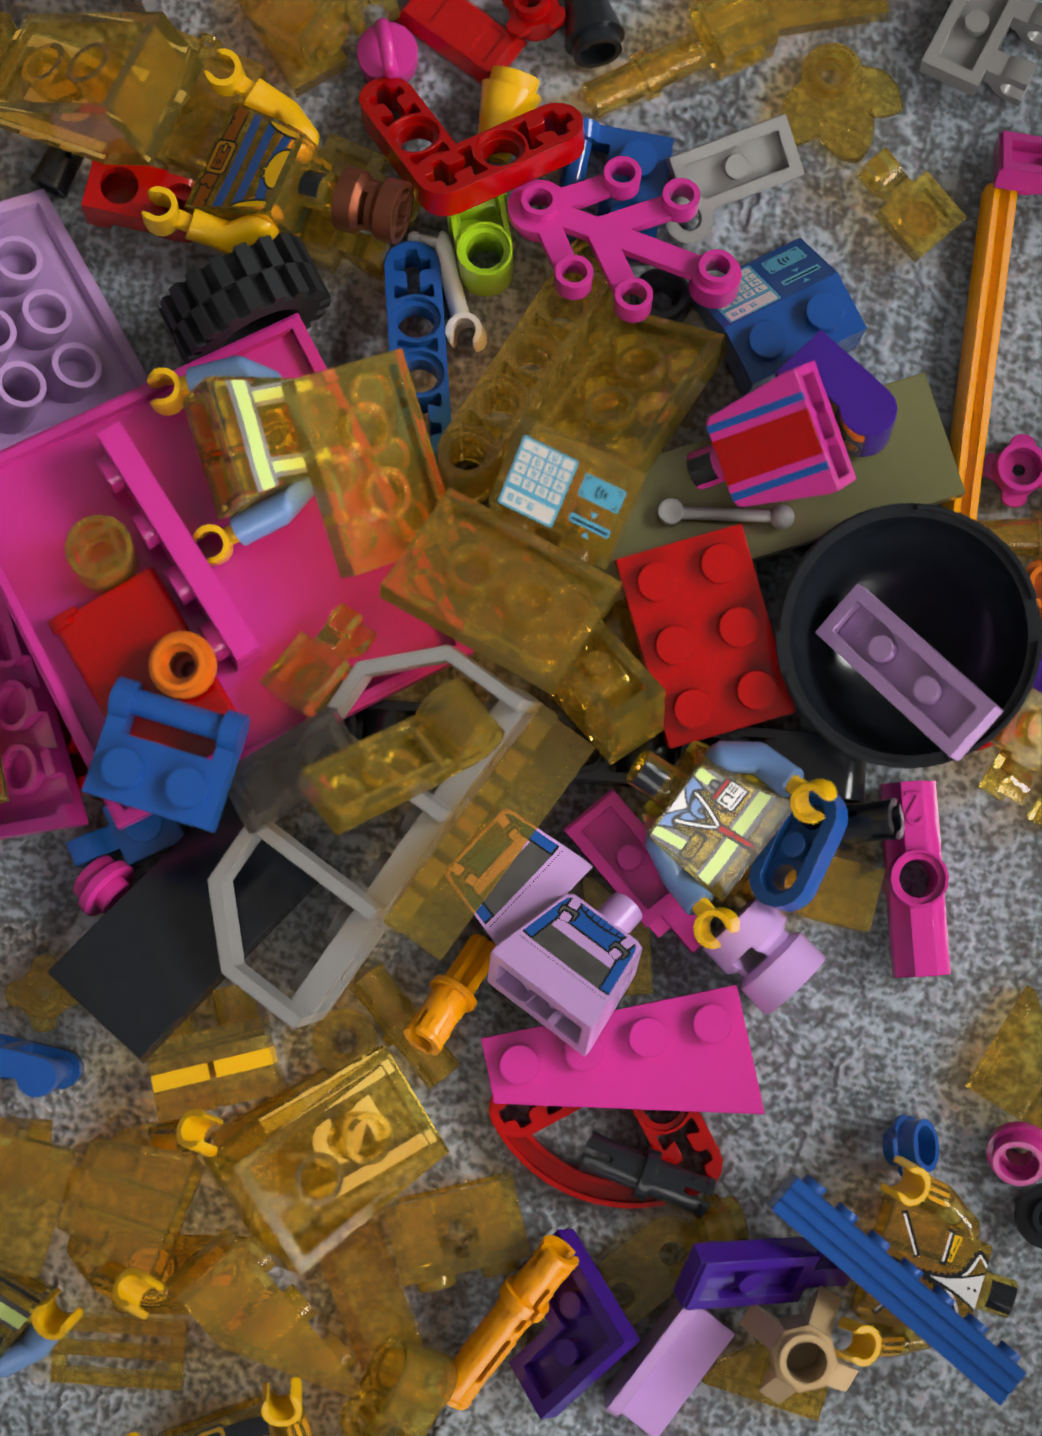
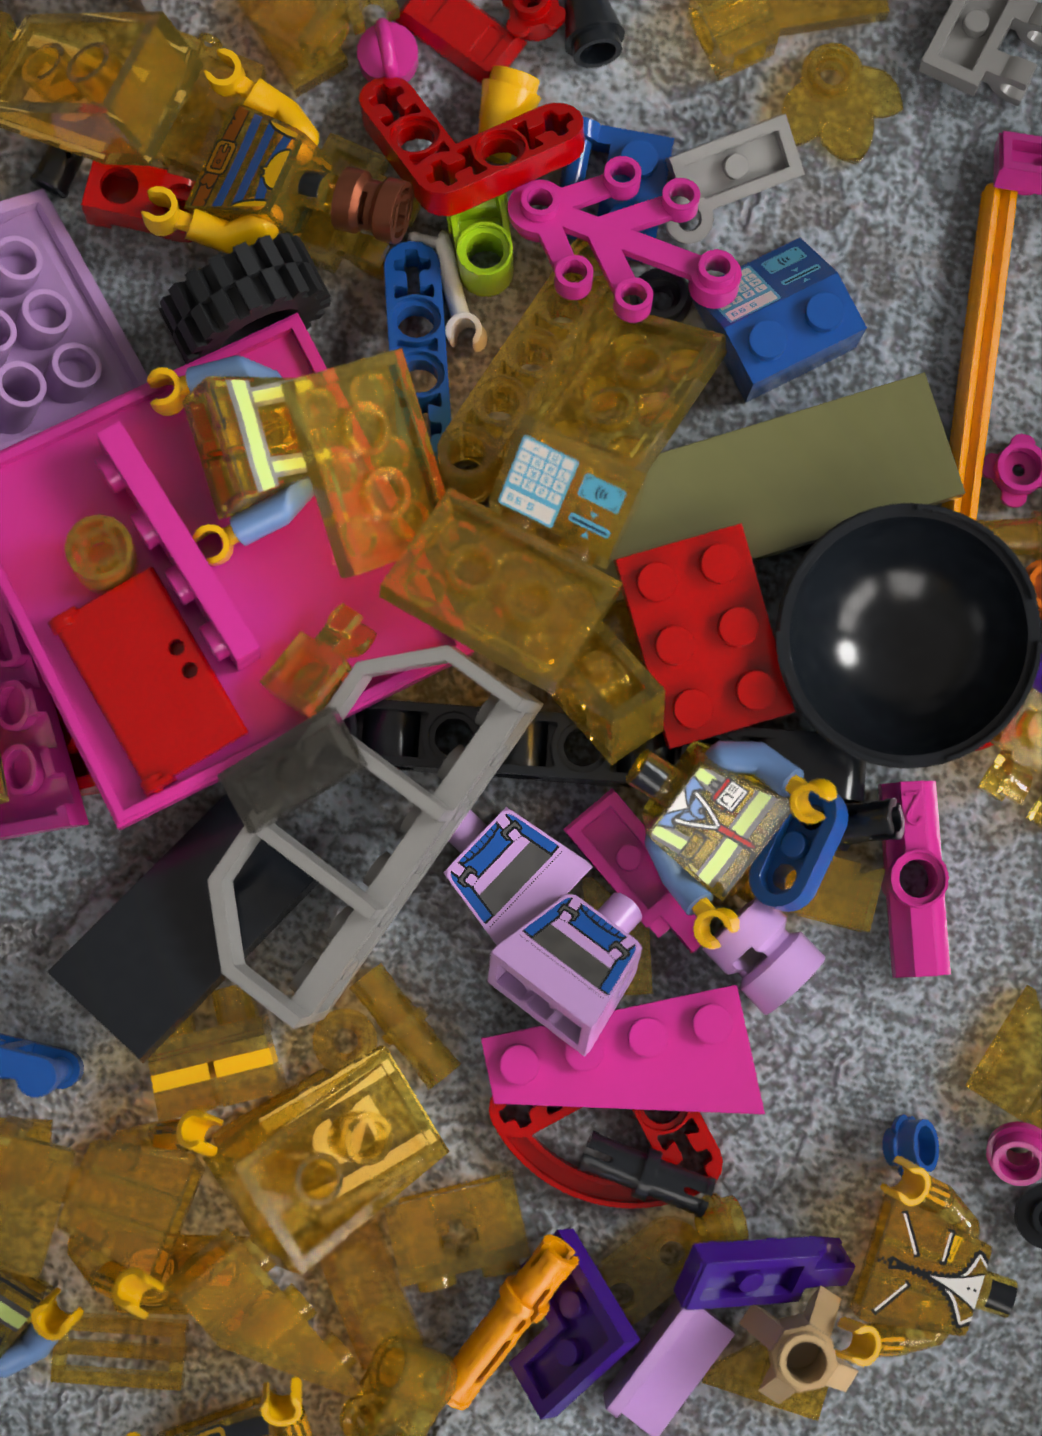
(25, 994): clear yellow plate -> none
(102, 884): dark pink plate -> none
(136, 842): blue plate -> none
(159, 776): blue plate -> none
(162, 665): orange plate -> none
(404, 760): clear yellow plate -> none
(450, 996): light orange axle -> none
(490, 833): clear yellow fence -> none
(645, 75): clear yellow pin -> none
(672, 512): light grey hinge -> none
(775, 443): torso -> none
(858, 400): dark purple leg -> none
(898, 1287): blue piece -> none
(909, 672): lavender plate -> none
(917, 211): clear yellow plate -> none

